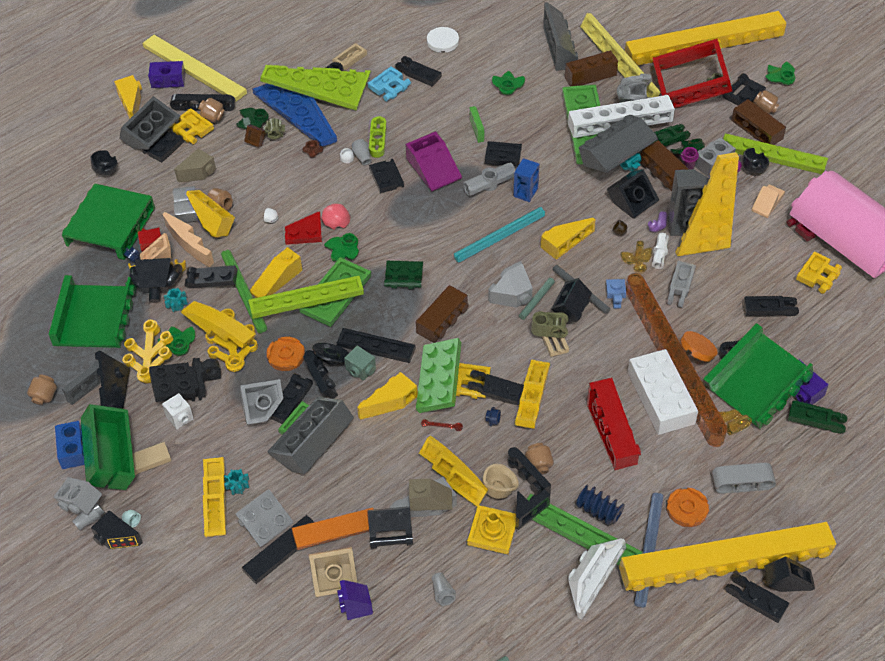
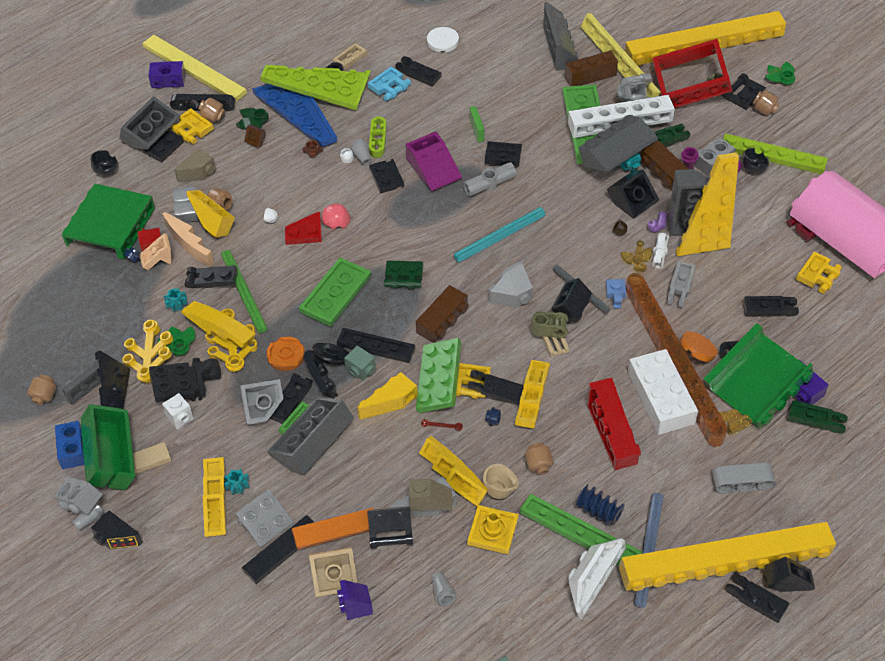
(91, 314): green panel -> none
(129, 94): yellow slope -> none
(131, 517): light aqua hinge -> none
(155, 275): black torso -> none
(274, 128): olive gear -> none
(278, 273): yellow slope -> none
(306, 297): lime plate -> none
(343, 247): green plate -> none
(508, 83): green plate -> none
(526, 180): blue brick -> none
(527, 471): black plate -> none
(527, 510): black slope -> none
(535, 300): sand green bar -> none
(566, 236): yellow slope -> none
(687, 507): orange tile -> none
(695, 143): dark green plate -> none
(758, 123): reddish brown brick -> none
(767, 200): light nougat slope -> none

